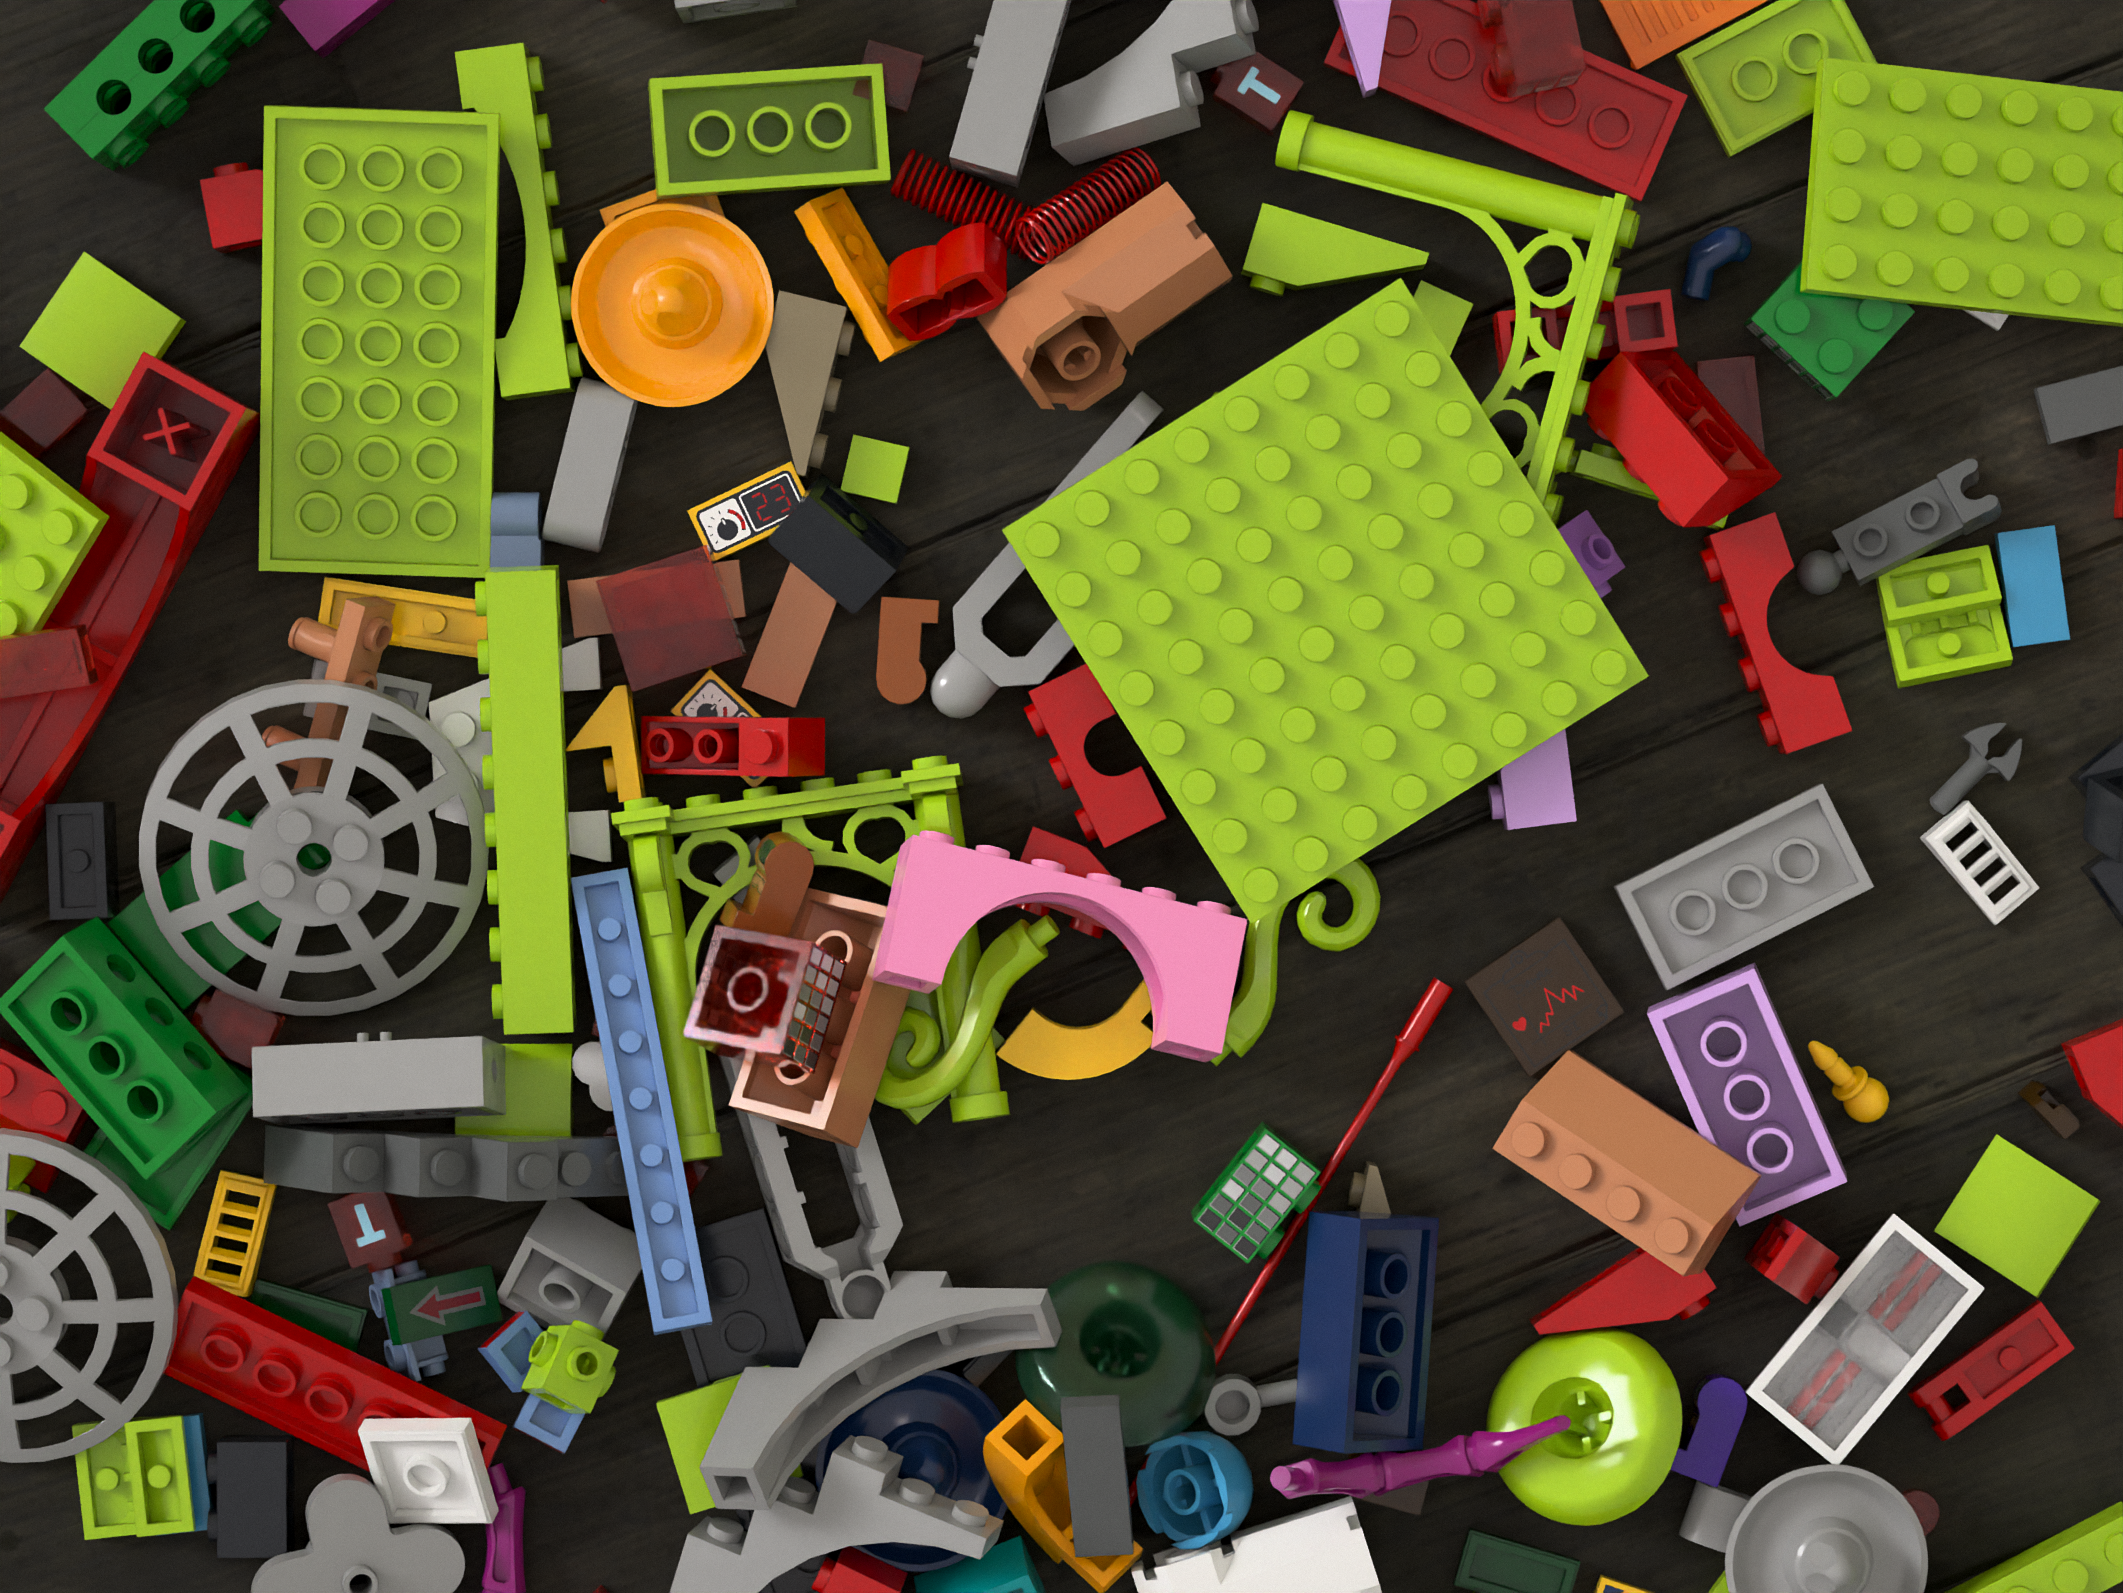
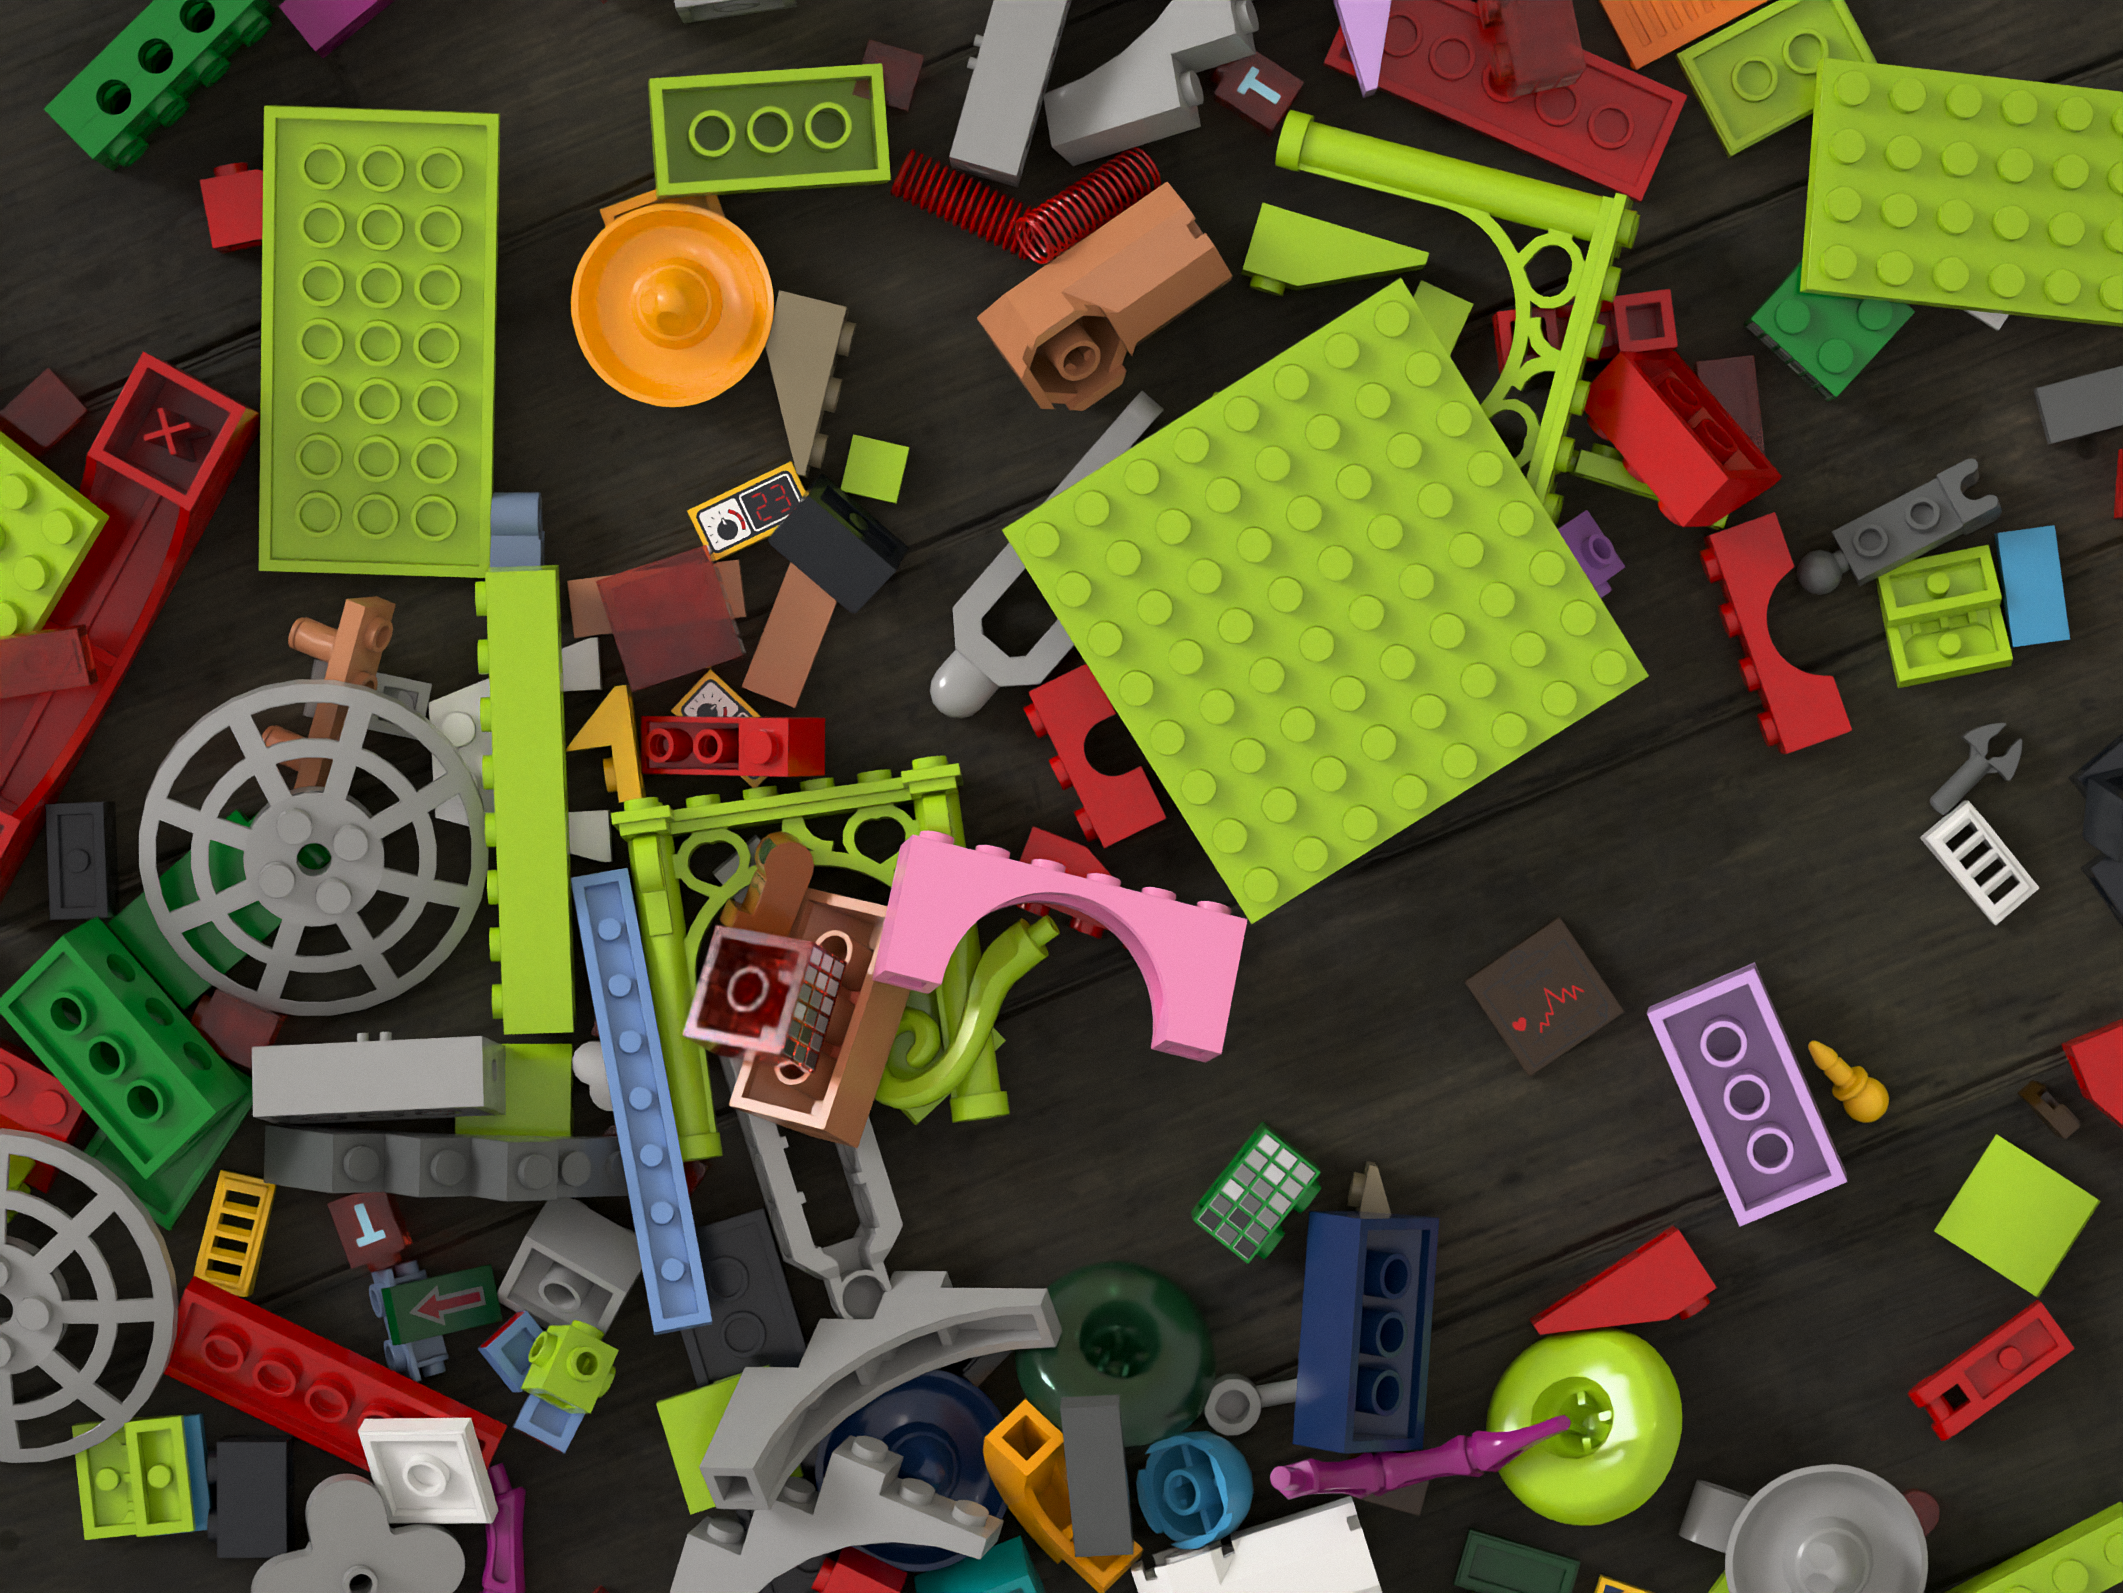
(100, 329): lime slope -> none
(320, 1314): dark green tile -> none
(419, 617): yellow tile -> none
(536, 351): lime arch -> none
(589, 466): light grey beam -> none
(855, 267): light orange plate -> none
(899, 665): dark orange leg -> none
(947, 281): red brick -> none
(1080, 1051): yellow arch -> none
(1257, 994): lime plant -> none
(1405, 1045): red piece -> none
(1535, 787): lavender slope -> none
(1628, 1163): nougat slope -> none
(1709, 254): dark blue arm -> none
(1712, 1430): dark purple leg -> none
(1744, 886): light grey plate -> none
(1793, 1260): red slope -> none
(1864, 1340): clear brick -> none

